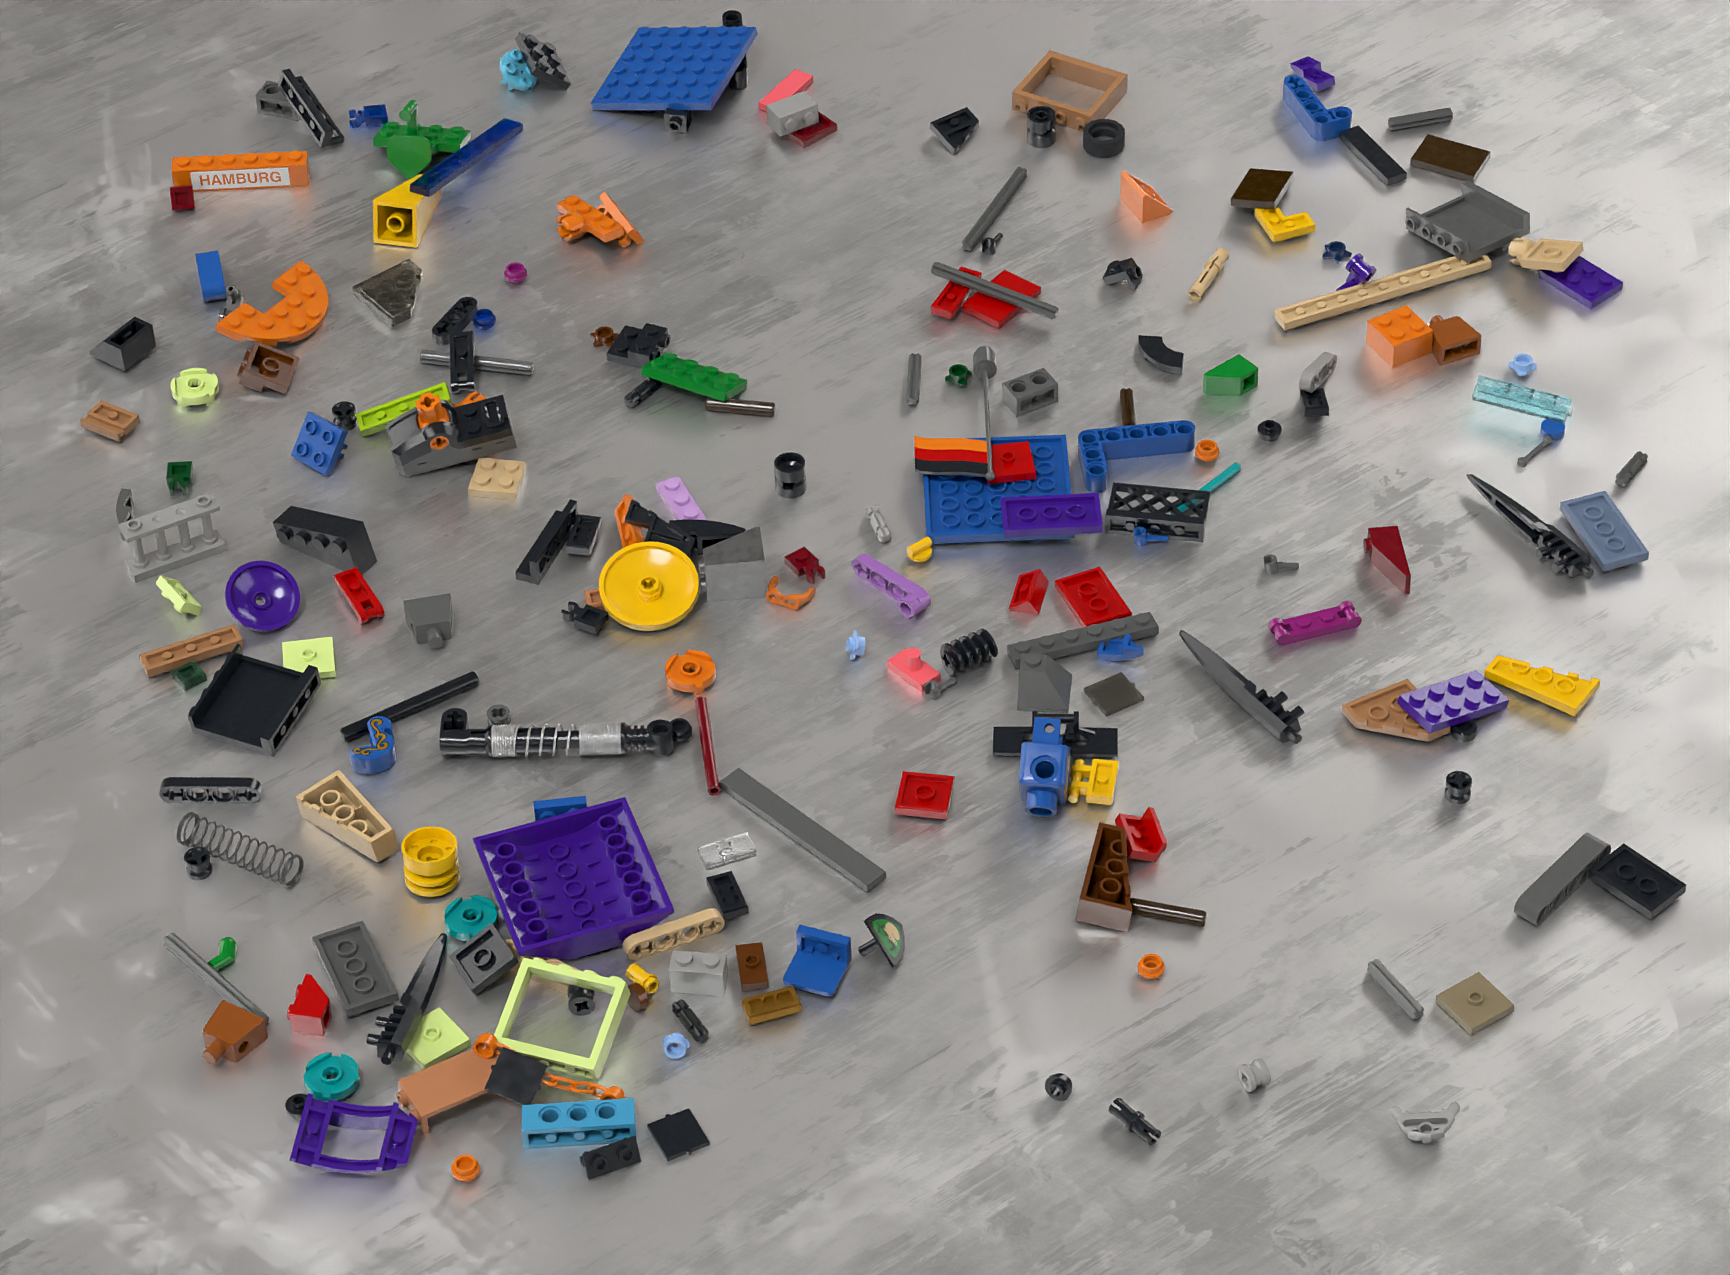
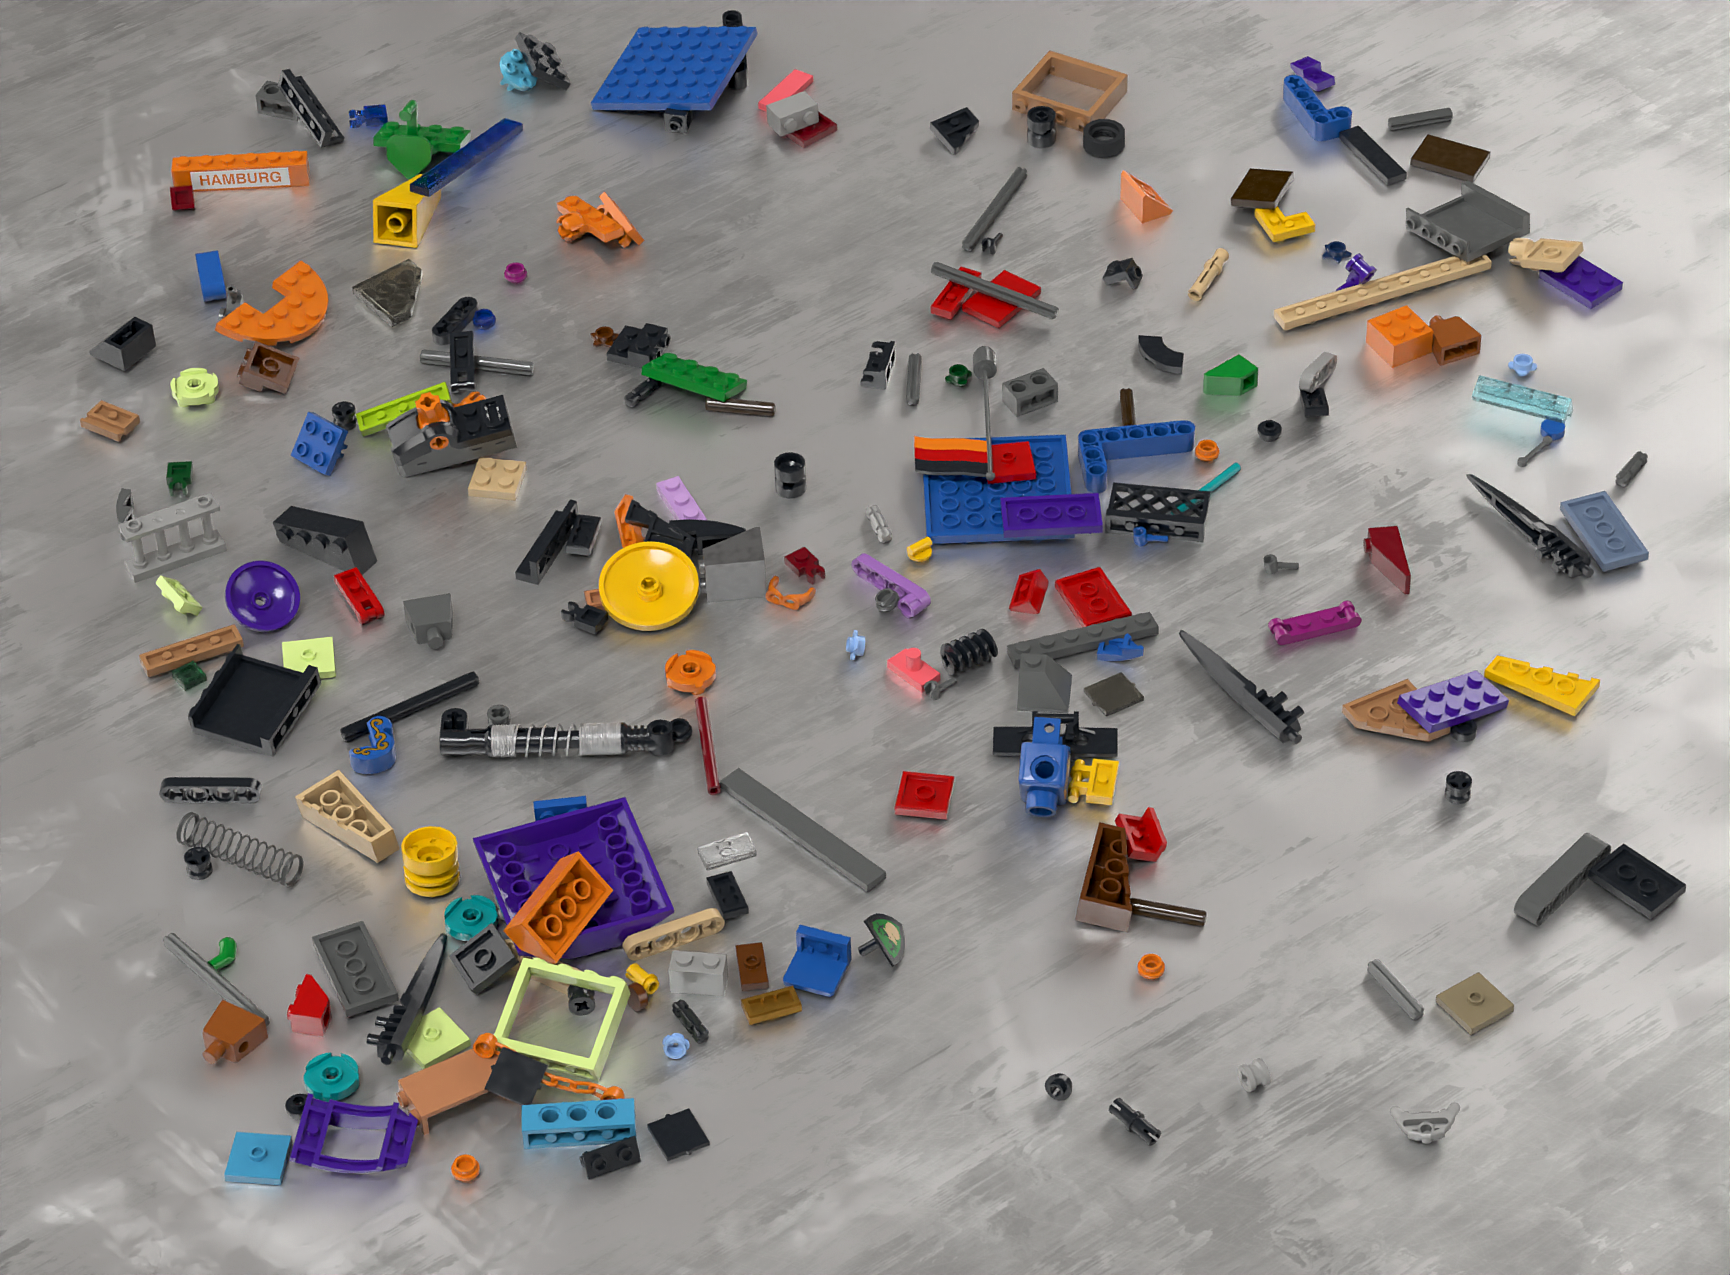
(258, 1158): none -> dark azure plate
(558, 909): none -> orange slope
(879, 366): none -> black hinge
(886, 599): none -> dark grey plate

